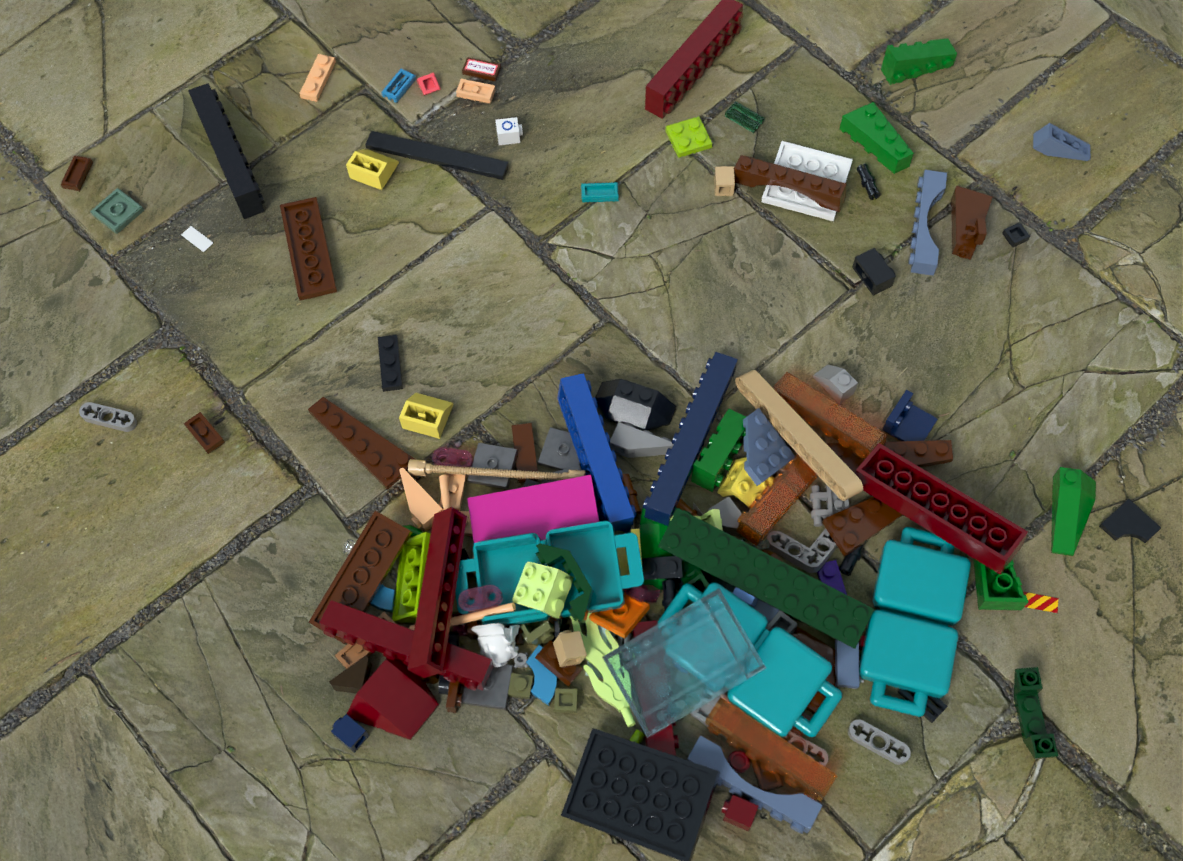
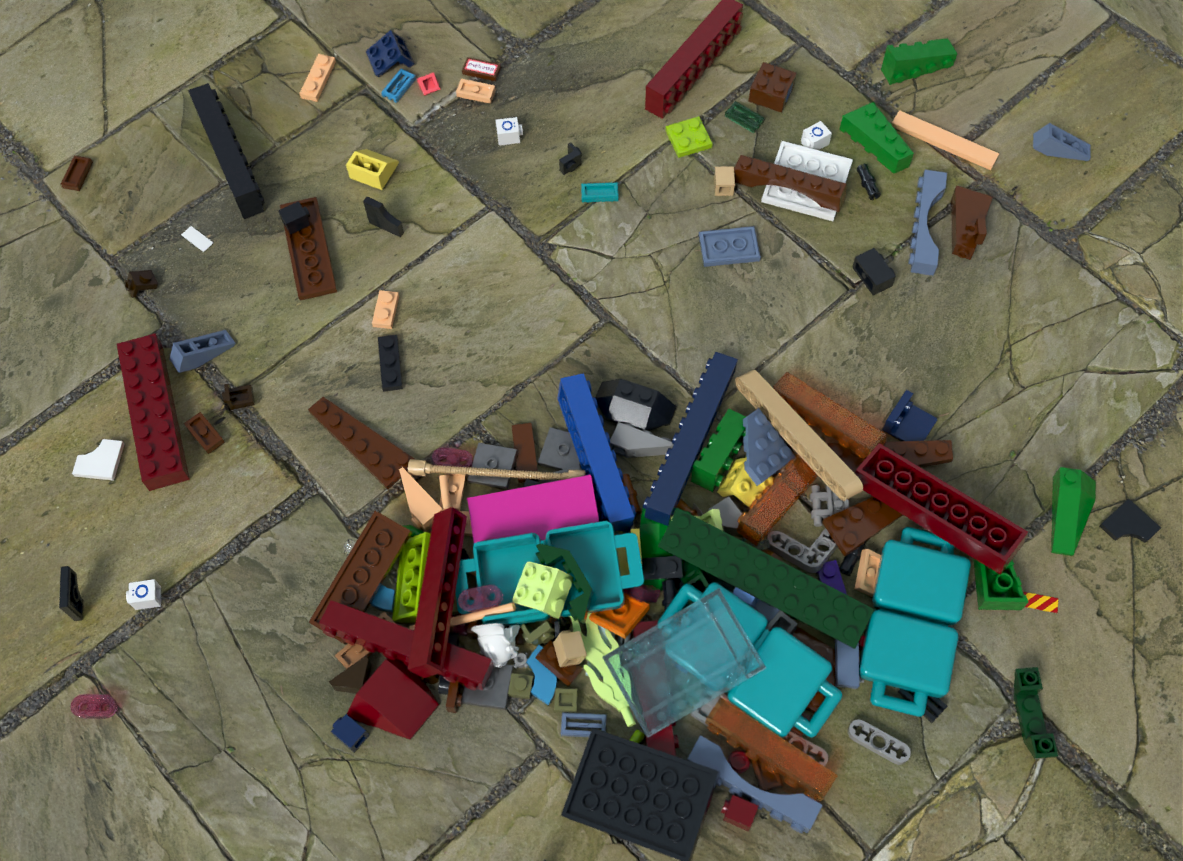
(70, 597): none -> black tile
(95, 706): none -> clear pink plate
(101, 462): none -> white tile
(102, 410): light grey beam -> none
(117, 211): sand green tile -> none
(140, 281): none -> dark brown bracket
(144, 594): none -> white brick
(152, 412): none -> dark red brick
(197, 351): none -> sand blue slope
(238, 397): none -> dark brown bracket
(294, 217): none -> black brick
(381, 218): none -> black tile
(385, 309): none -> light nougat plate
(387, 52): none -> dark blue bracket
(425, 415): light yellow slope -> none
(437, 155): black tile -> none
(571, 160): none -> black bracket
(585, 716): none -> sand blue tile
(729, 246): none -> sand blue tile
(772, 87): none -> reddish brown brick
(816, 136): none -> white brick
(836, 382): light grey slope -> none
(867, 572): none -> light nougat plate
(945, 140): none -> light nougat tile
(1016, 234): black plate -> none

